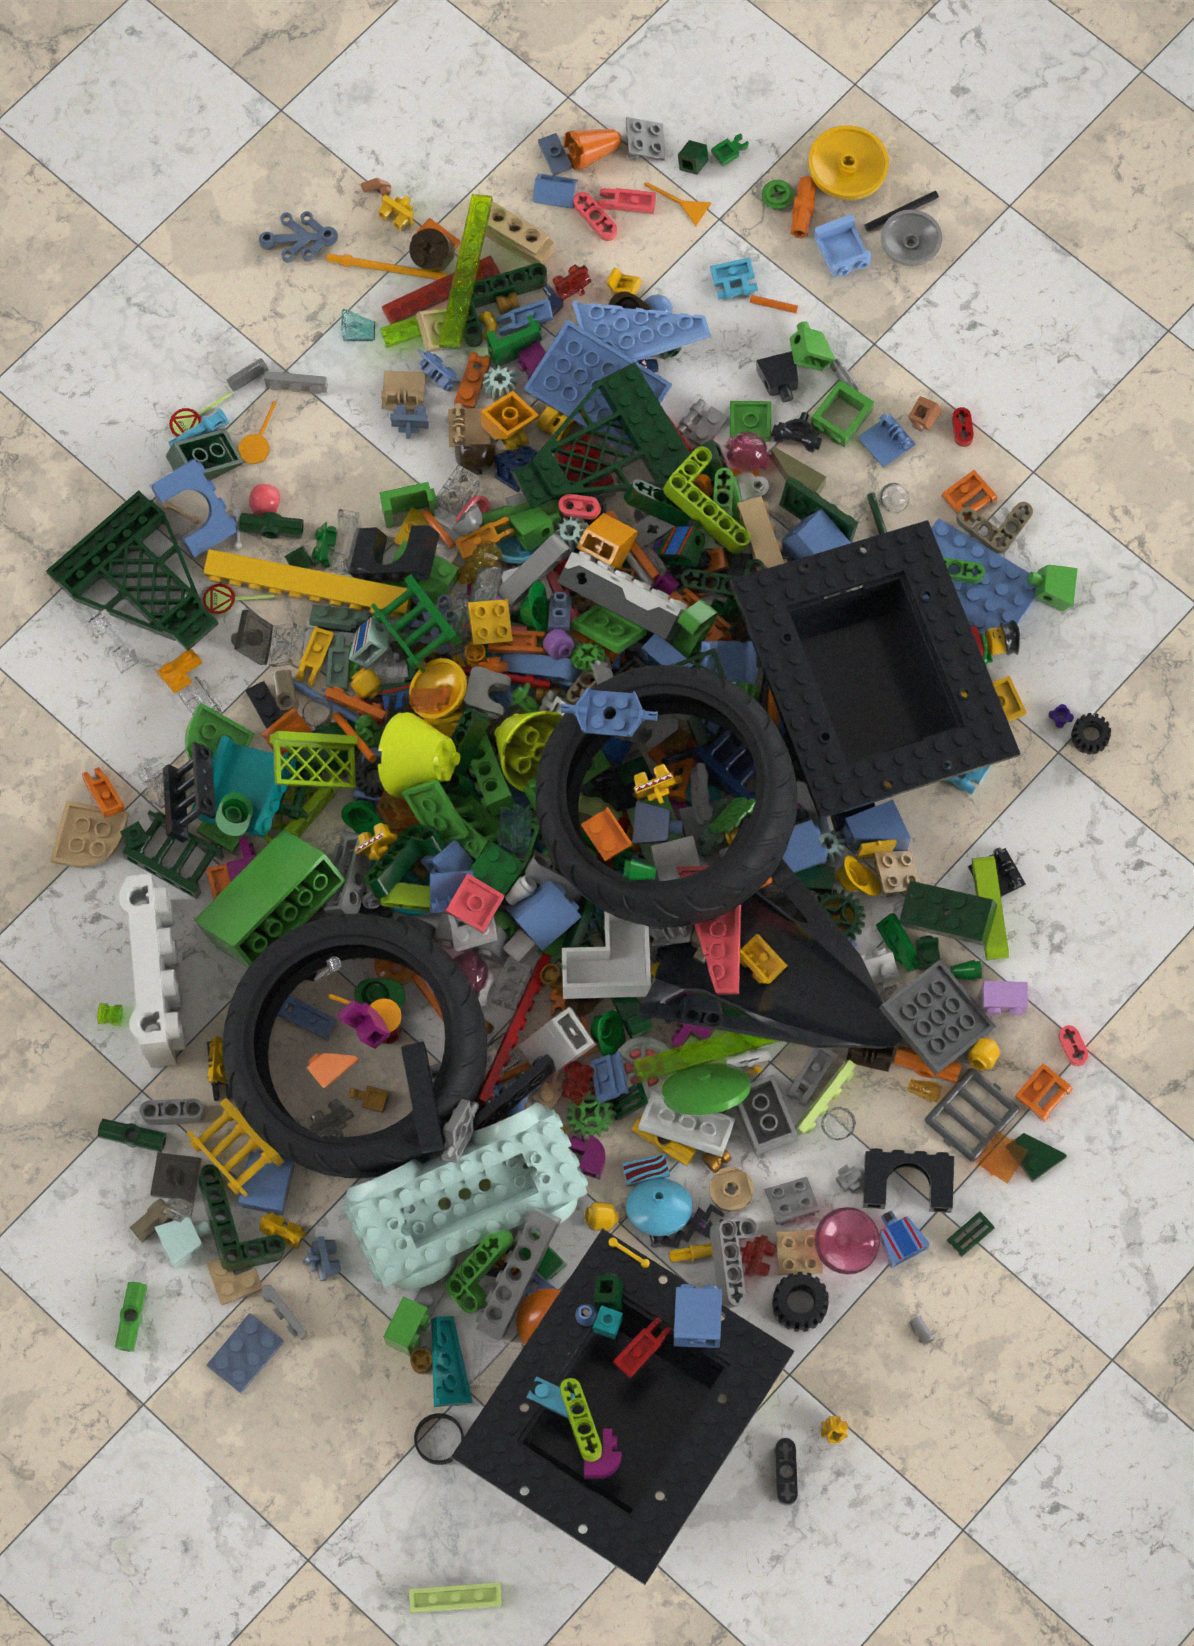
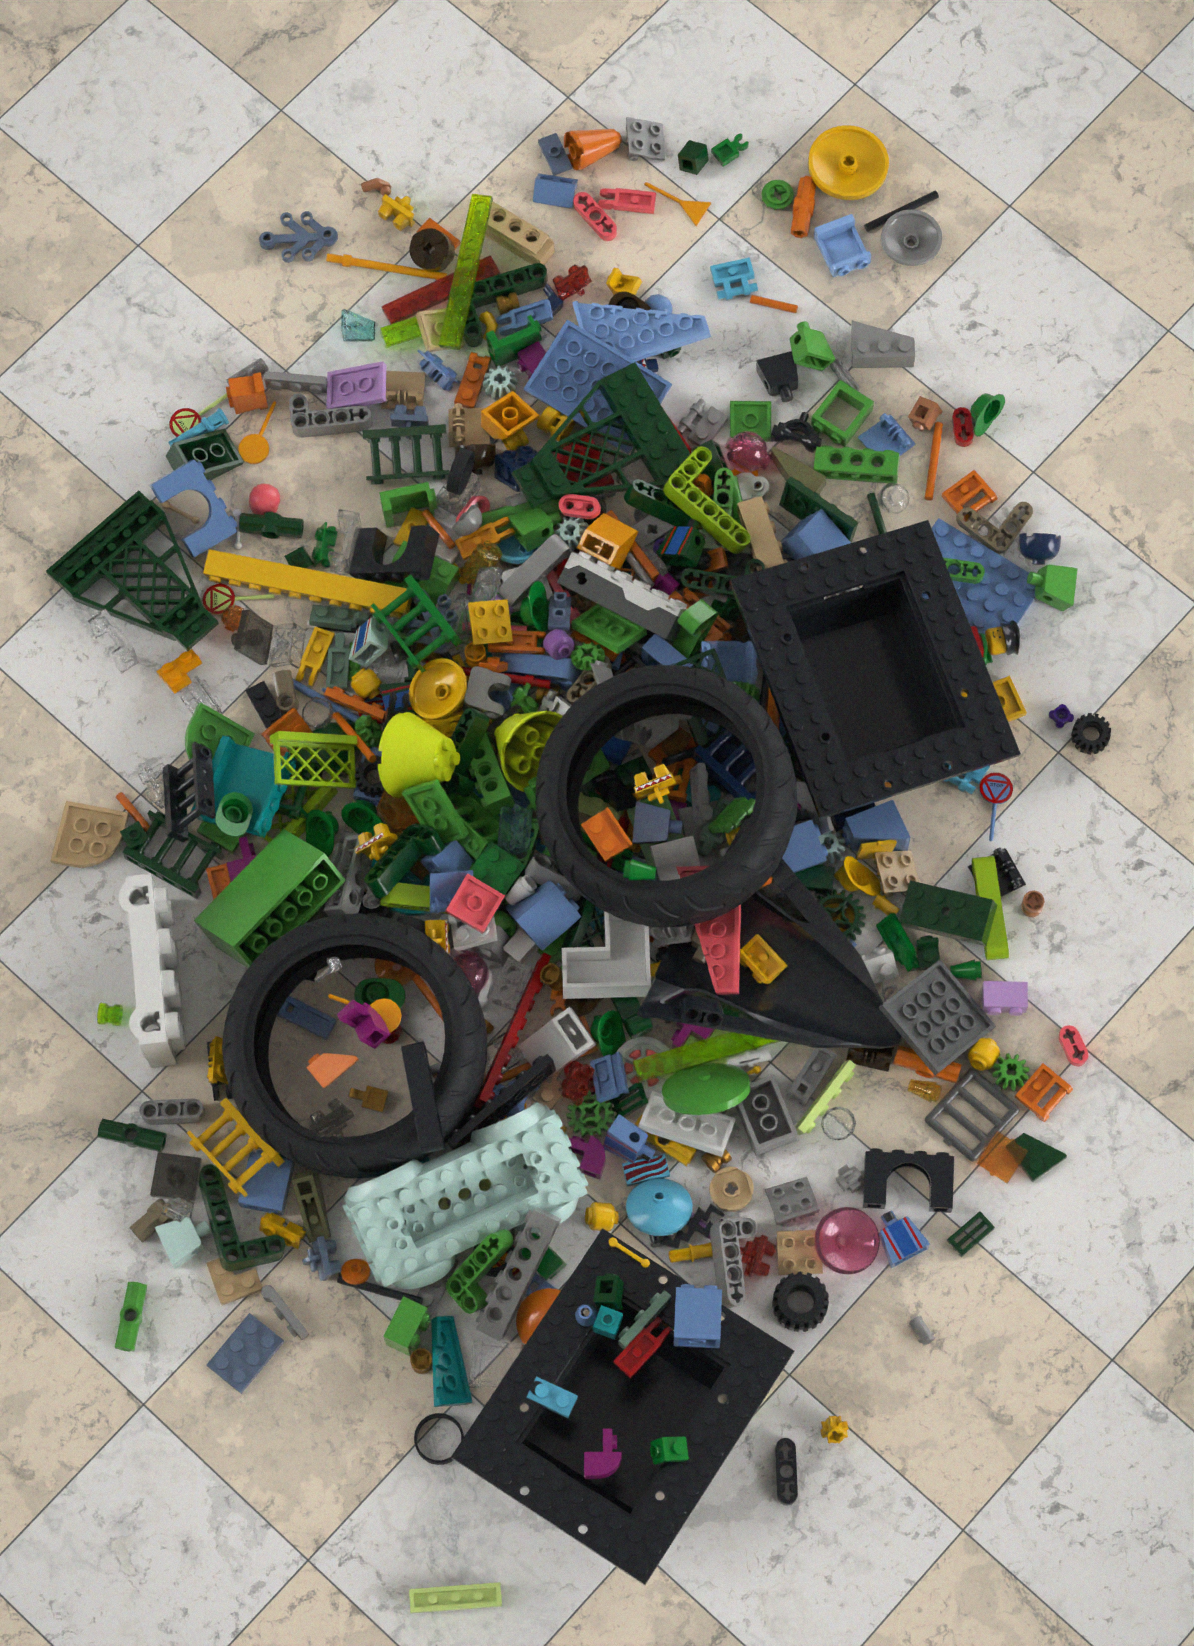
(103, 793): orange hinge -> none
(132, 810): none -> orange piece
(231, 617): none -> clear orange gear
(246, 393): none -> orange hips
(311, 1204): none -> olive slope
(321, 830): none -> green piece
(331, 416): none -> light grey beam
(355, 1271): none -> orange piece
(357, 386): none -> lavender plate
(384, 1291): none -> black bar
(415, 434): none -> dark green fence
(430, 702): clear orange piece -> none
(438, 932): none -> yellow hips
(459, 1130): light grey plate -> none
(460, 471): none -> black tyre
(578, 1420): lime beam -> none
(592, 708): medium blue plate -> none
(627, 1141): none -> medium blue torso
(644, 1318): none -> sand green plate
(669, 1450): none -> green bracket
(865, 471): none -> bright green brick
(880, 348): none -> light grey wedge
(885, 905): none -> yellow pin
(933, 461): none -> orange bar
(986, 410): none -> green piece
(995, 789): none -> piece
(1008, 1063): none -> bright green gear
(1032, 899): none -> nougat wheel
(1039, 547): none -> dark blue cylinder

